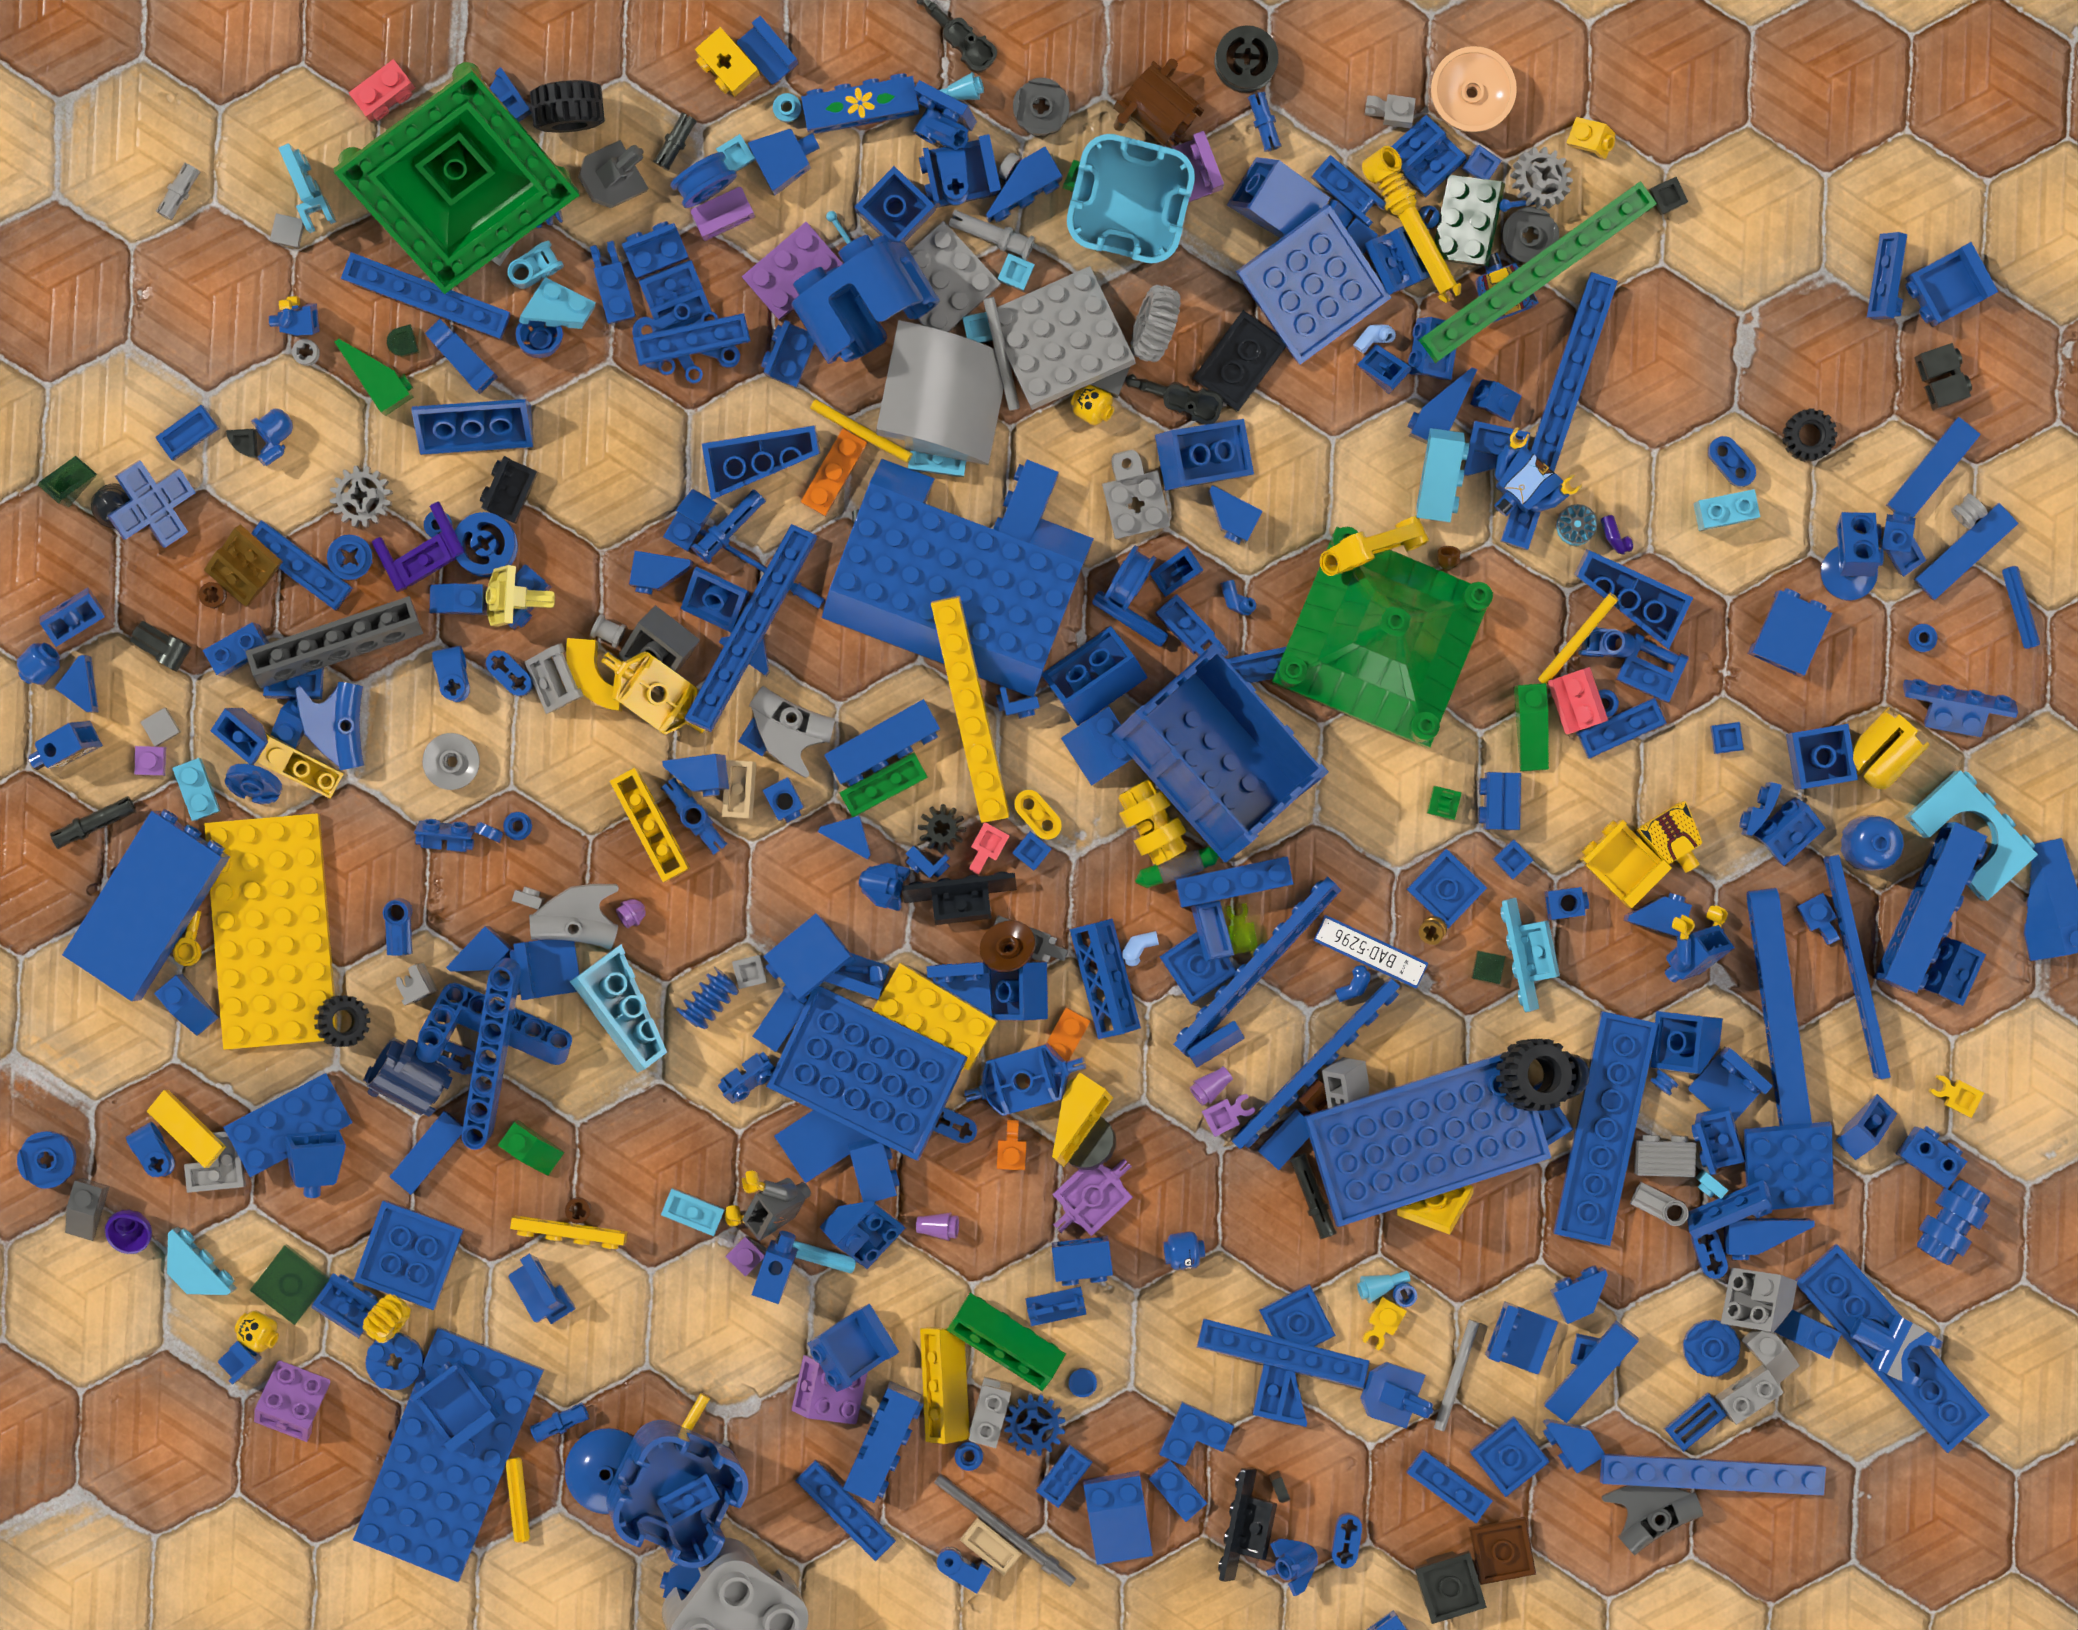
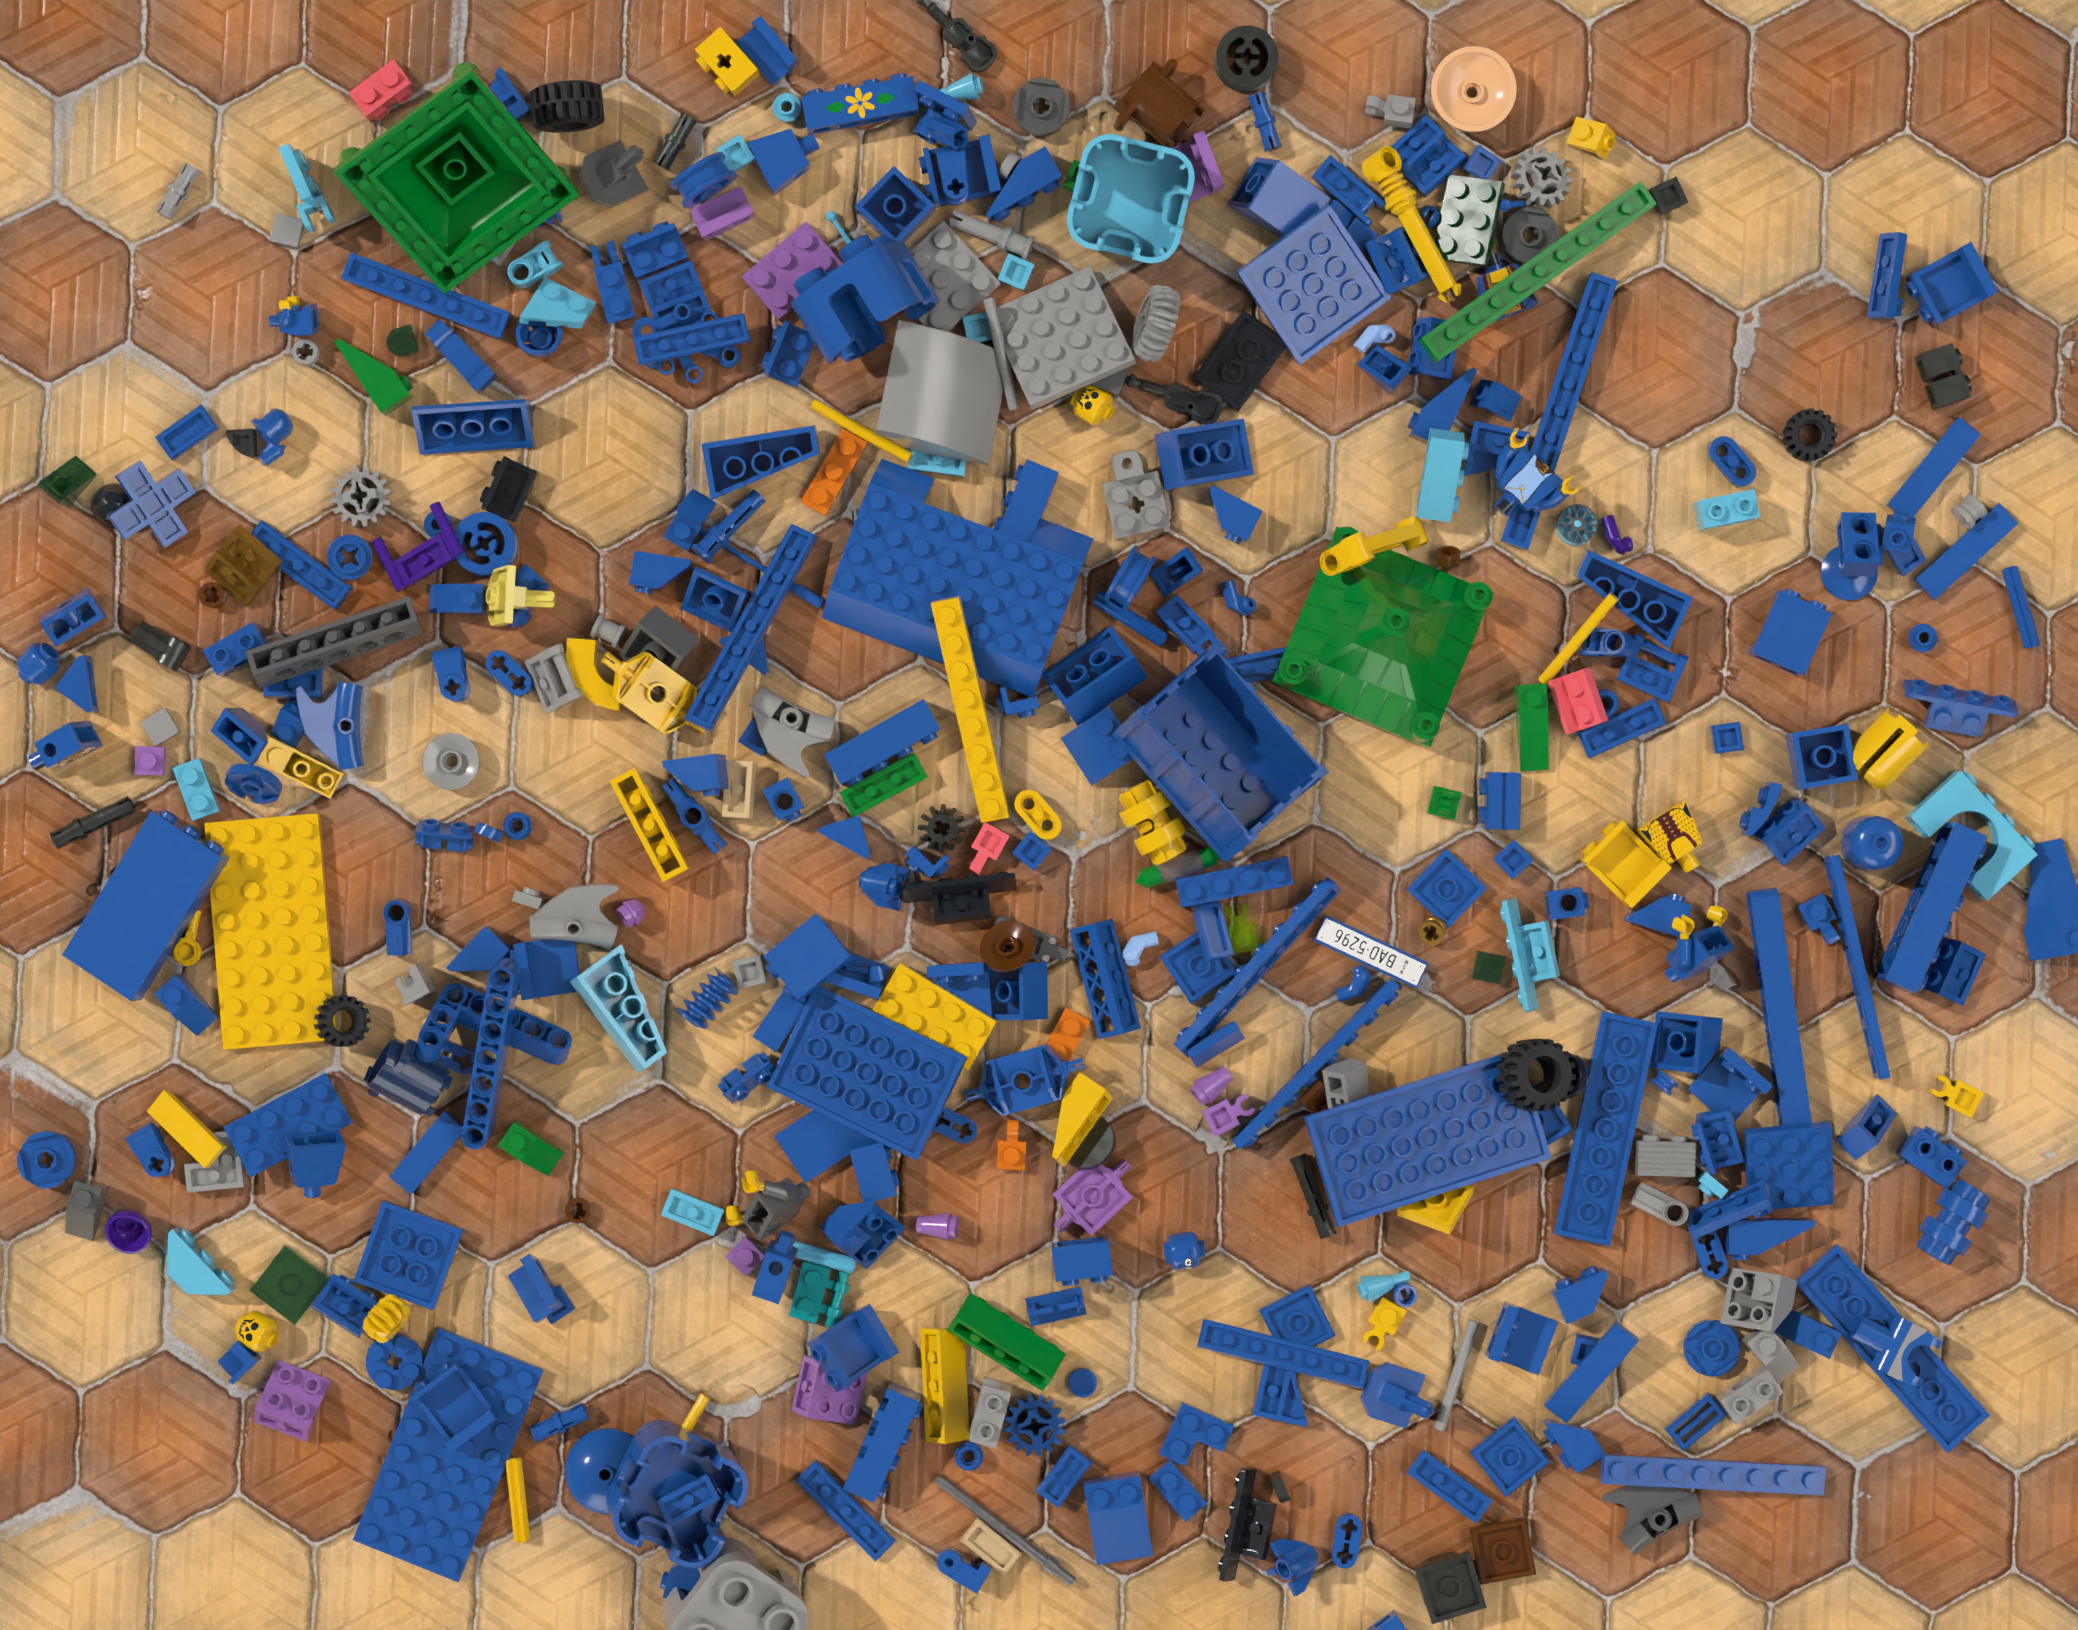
(556, 1230): yellow plate -> none
(811, 1290): none -> teal plate
(1285, 1140): blue tile -> none

